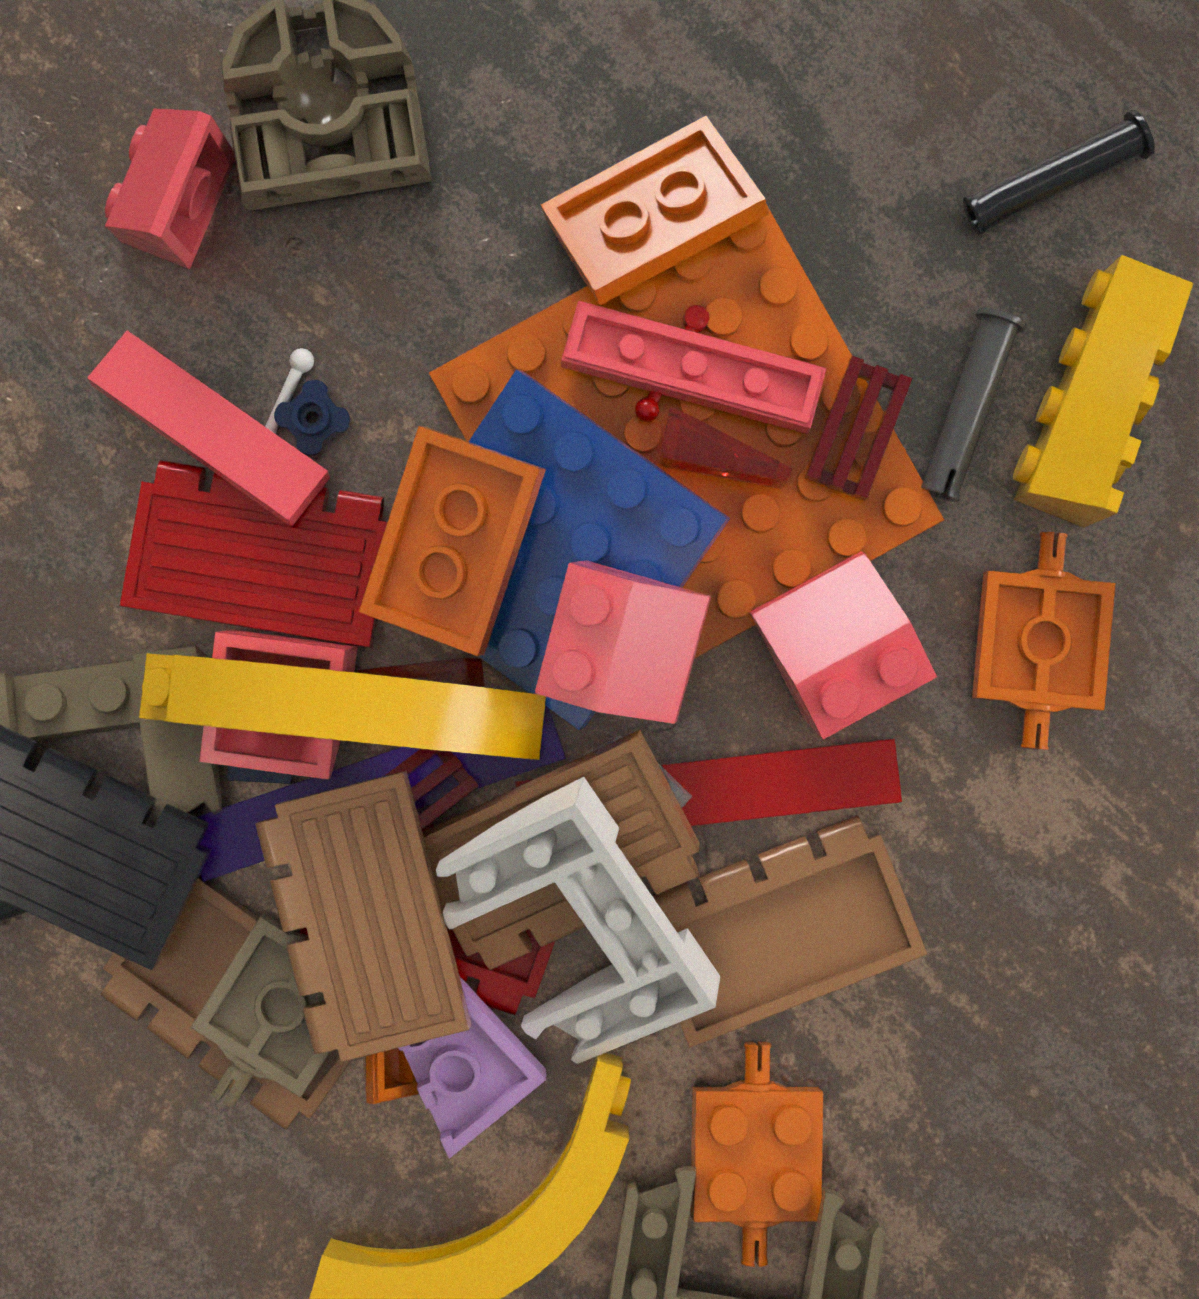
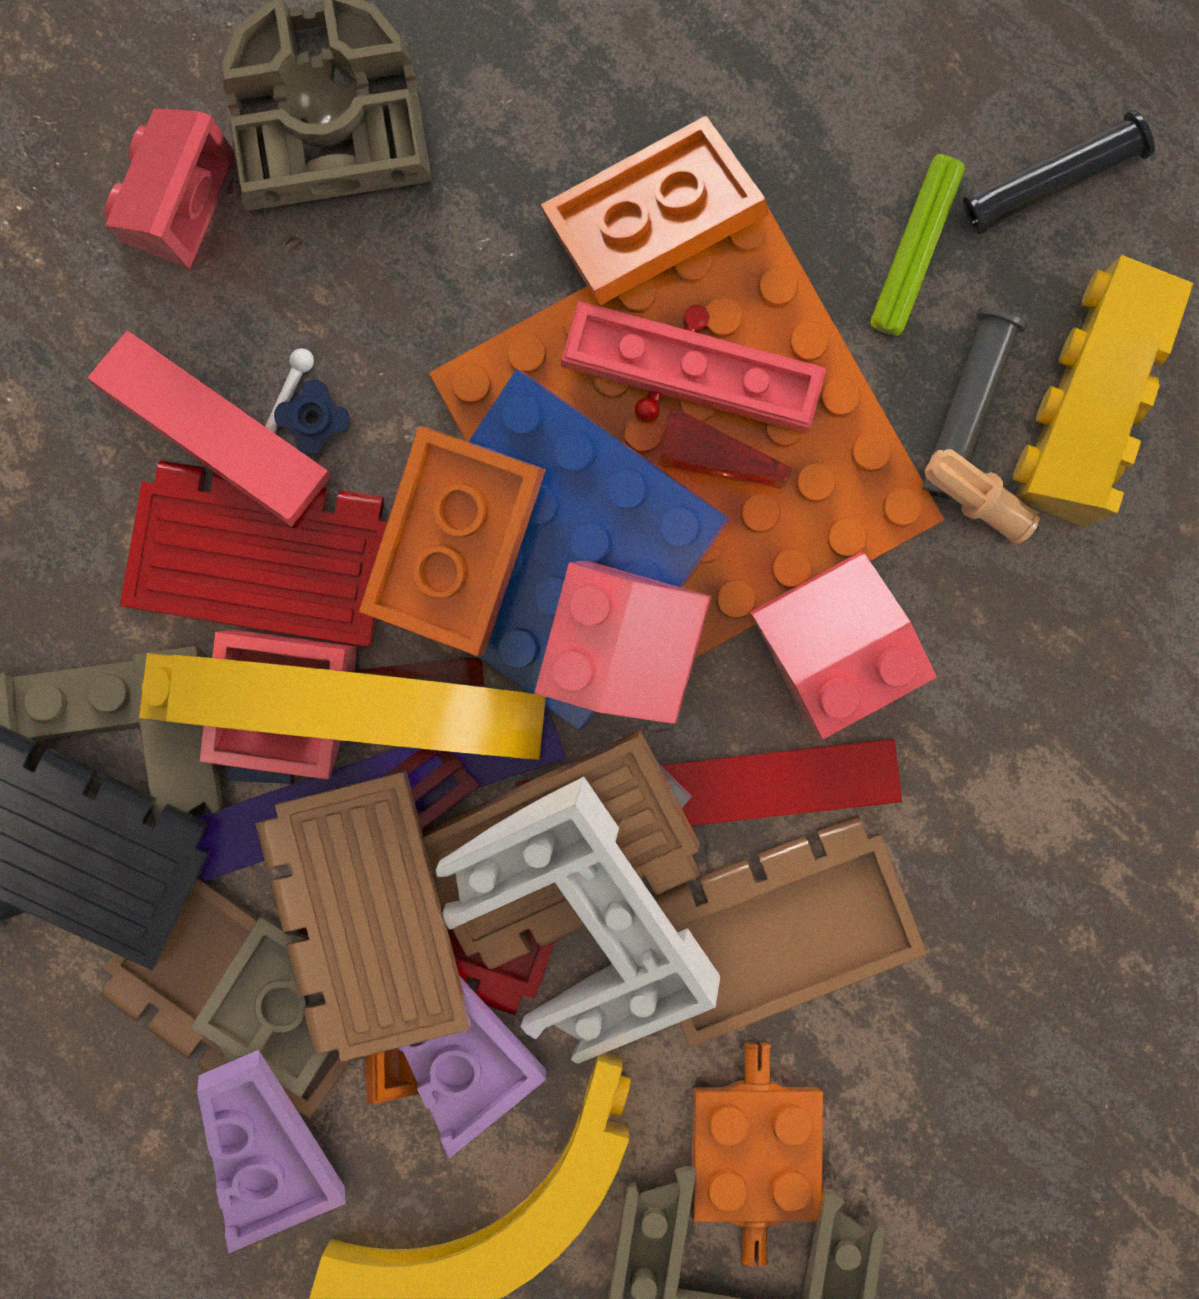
(262, 1153): none -> lavender wing
(878, 378): dark red tile -> none
(917, 245): none -> lime axle
(982, 495): none -> light nougat axle
(1043, 640): orange plate -> none

